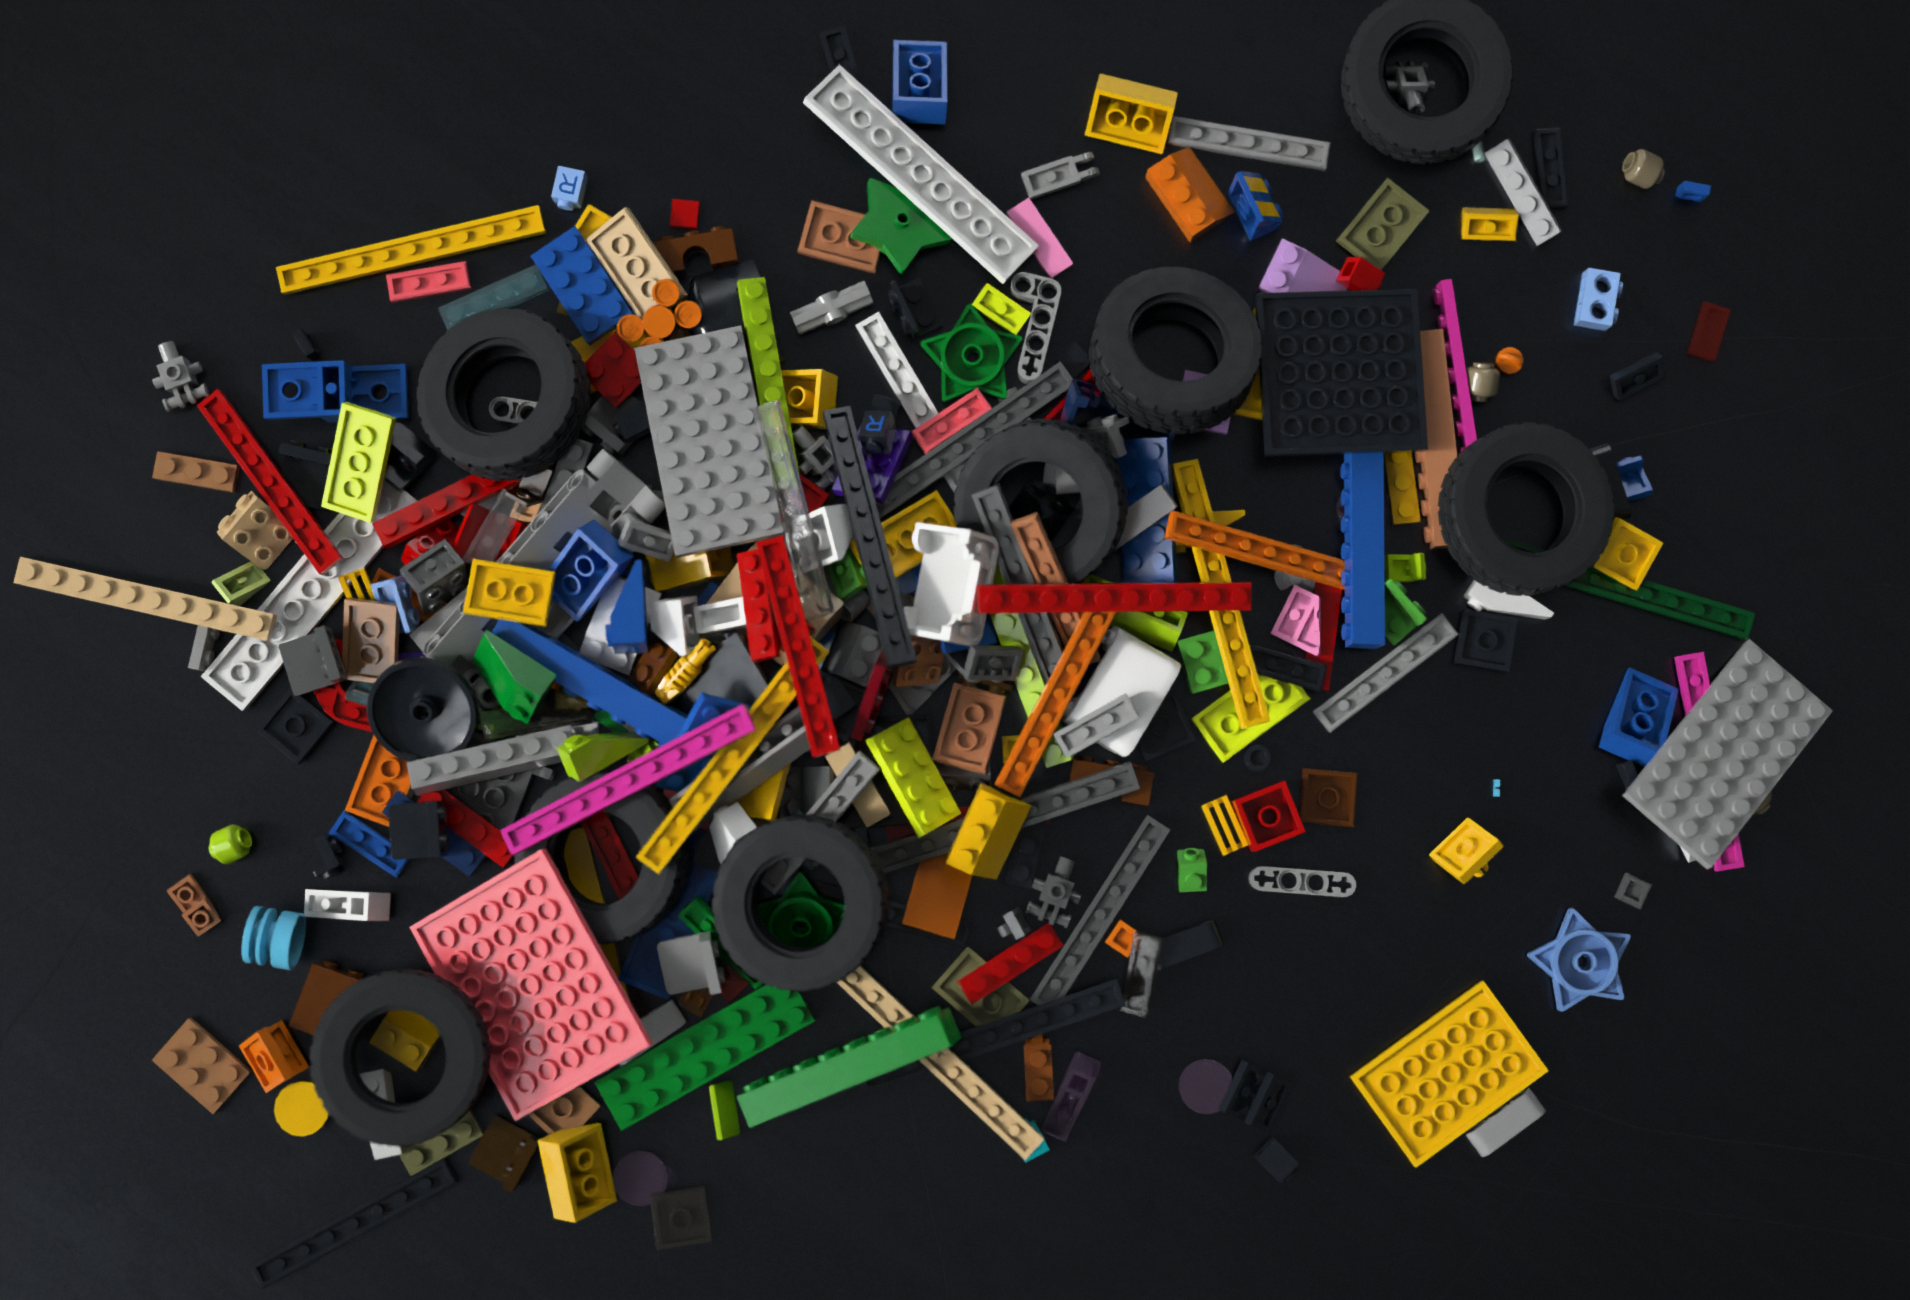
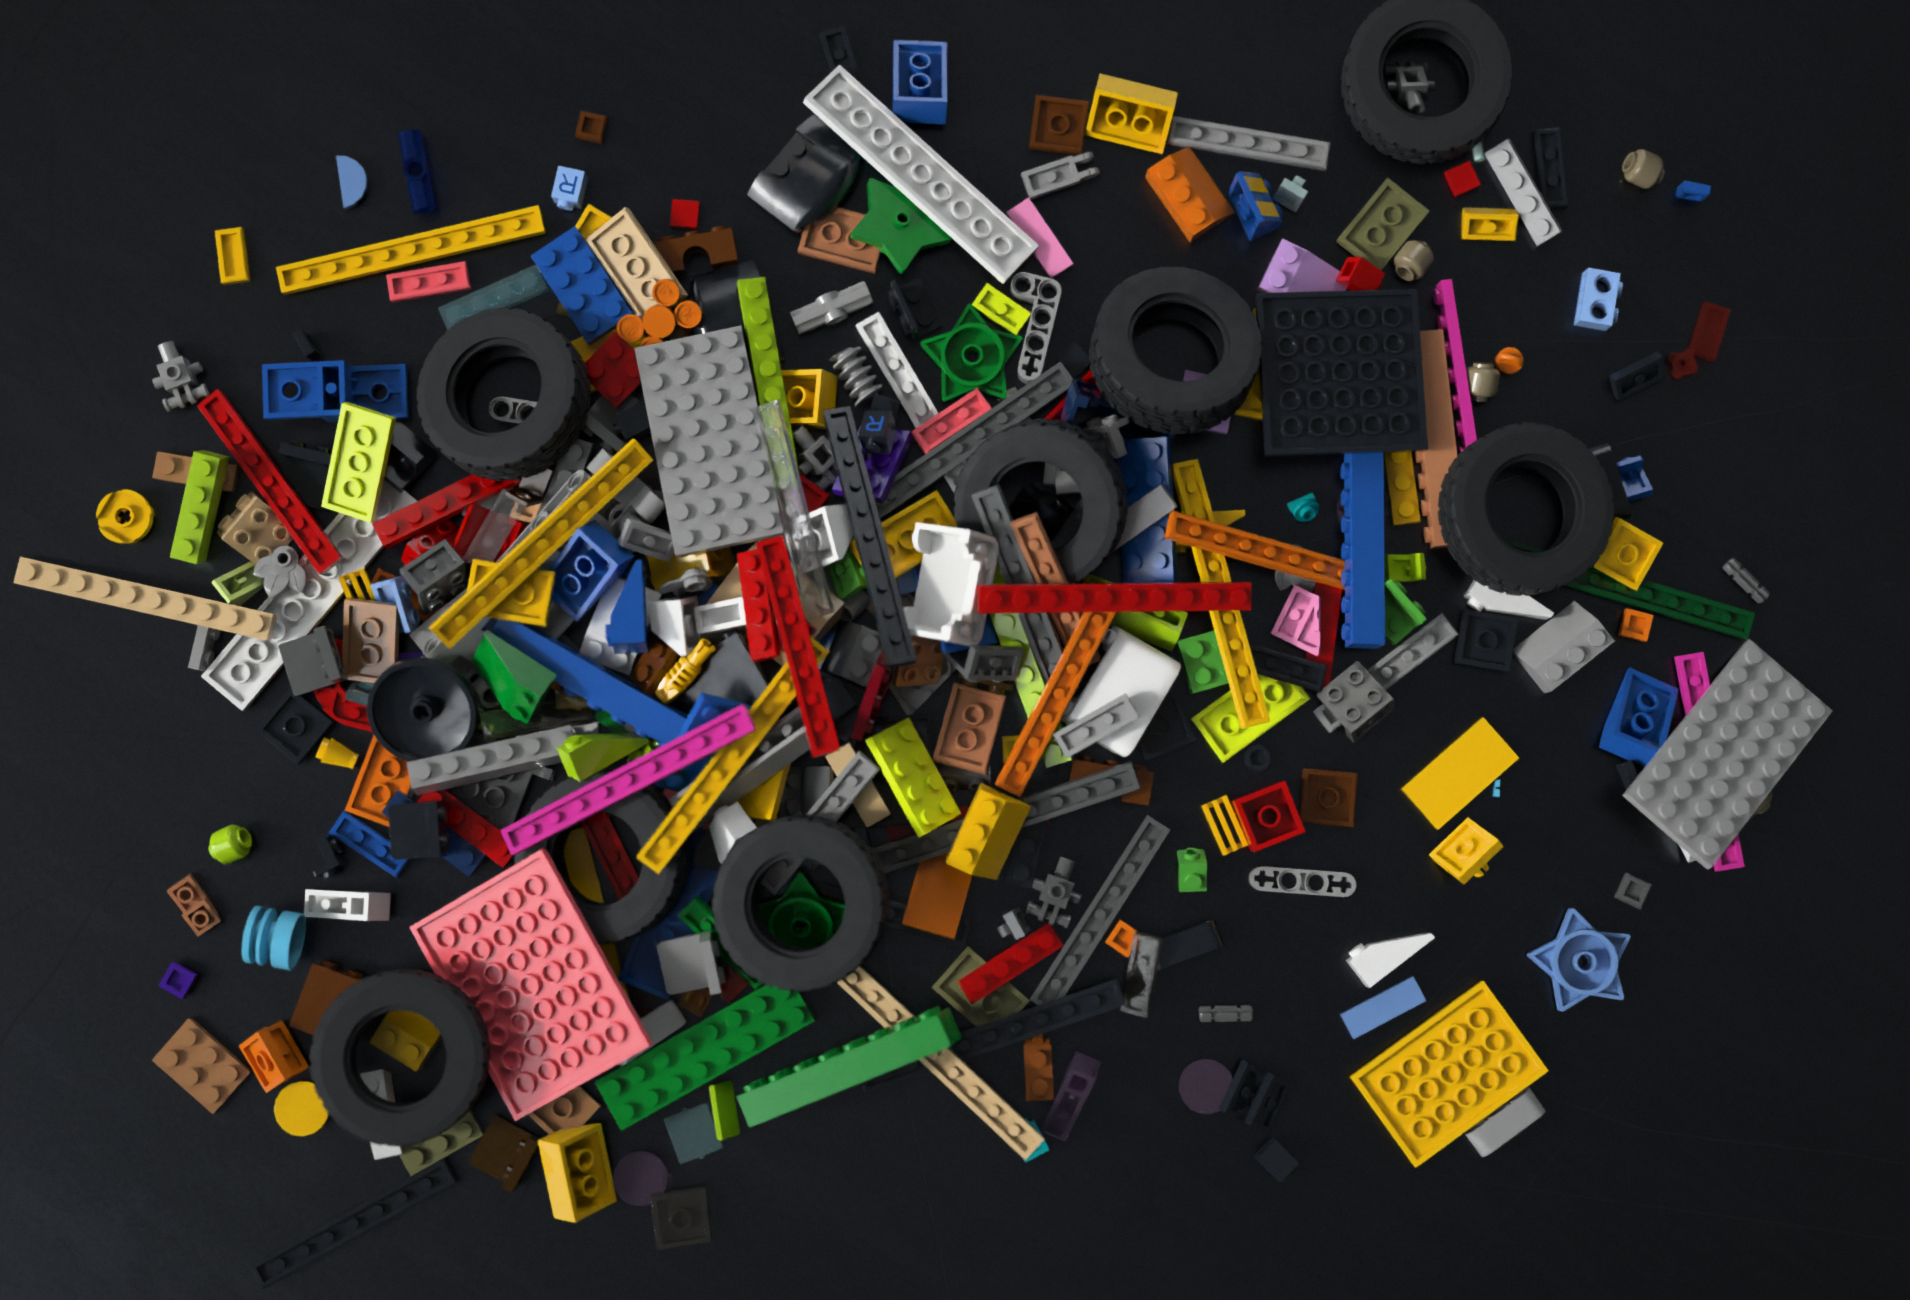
(121, 501): none -> yellow plate
(178, 980): none -> dark purple plate
(199, 506): none -> lime brick
(232, 256): none -> yellow tile
(279, 575): none -> light grey plate
(336, 754): none -> yellow cone
(352, 181): none -> medium blue tile
(414, 156): none -> clear blue piece
(540, 543): none -> yellow plate
(591, 127): none -> reddish brown tile
(691, 581): none -> light grey plate
(692, 1133): none -> clear light blue piece
(807, 176): none -> black slope
(855, 375): none -> light grey piece
(1058, 125): none -> reddish brown tile
(1225, 1013): none -> dark grey axle
(1291, 193): none -> light aqua tile
(1304, 508): none -> teal plate
(1356, 701): none -> dark grey bracket
(1380, 958): none -> white slope
(1382, 1007): none -> medium blue tile
(1413, 260): none -> dark tan head
(1460, 773): none -> yellow tile
(1462, 179): none -> red tile
(1562, 646): none -> light grey slope
(1635, 625): none -> orange plate
(1690, 364): none -> clear red plate
(1746, 580): none -> dark grey axle

